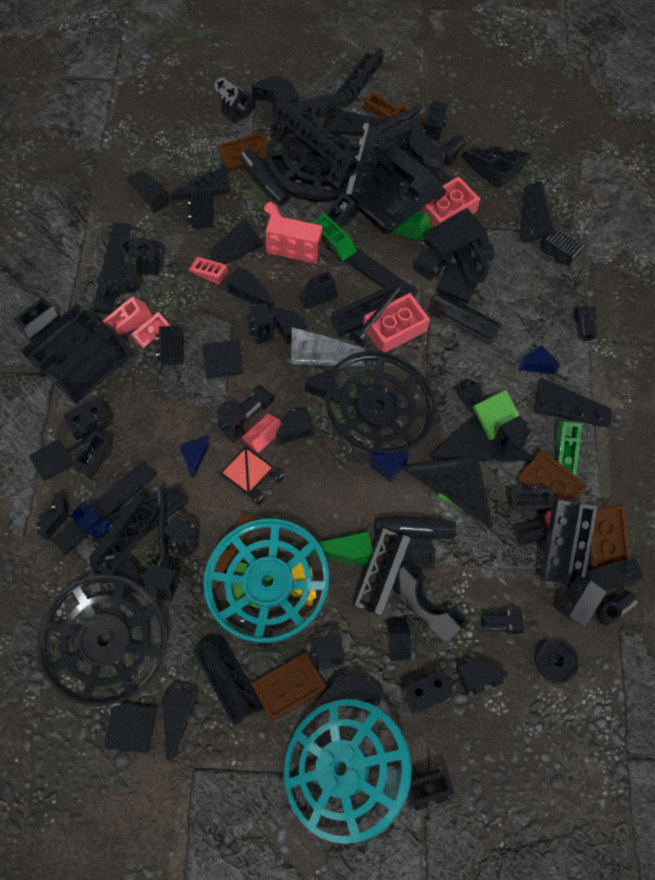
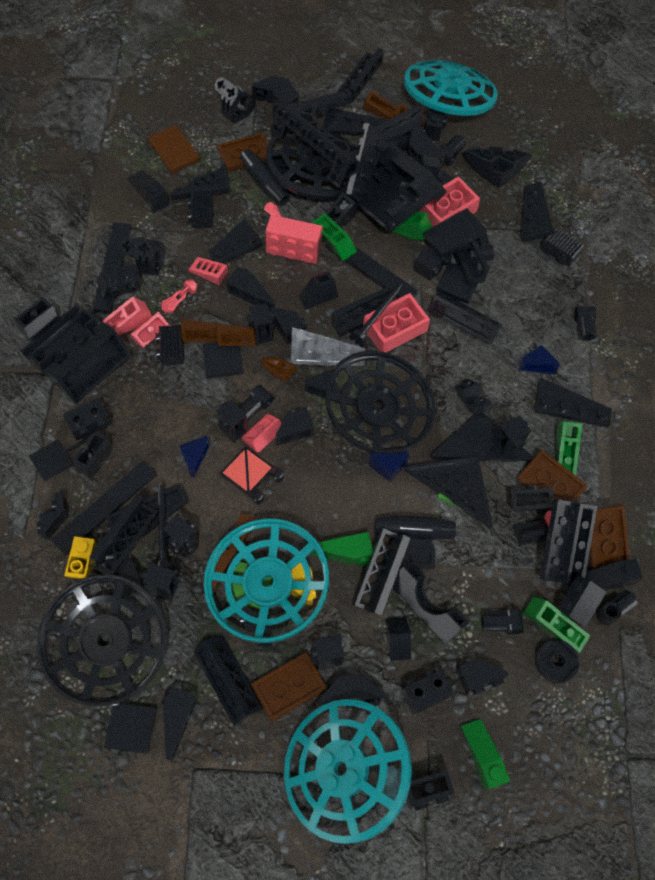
(78, 562): none -> yellow slope
(91, 520): clear blue slope -> none
(169, 304): none -> coral piece
(173, 149): none -> reddish brown tile
(215, 332): none -> reddish brown slope
(279, 368): none -> reddish brown plate
(452, 79): none -> teal dish
(485, 755): none -> green slope
(495, 412): bright green tile -> none
(556, 623): none -> green slope

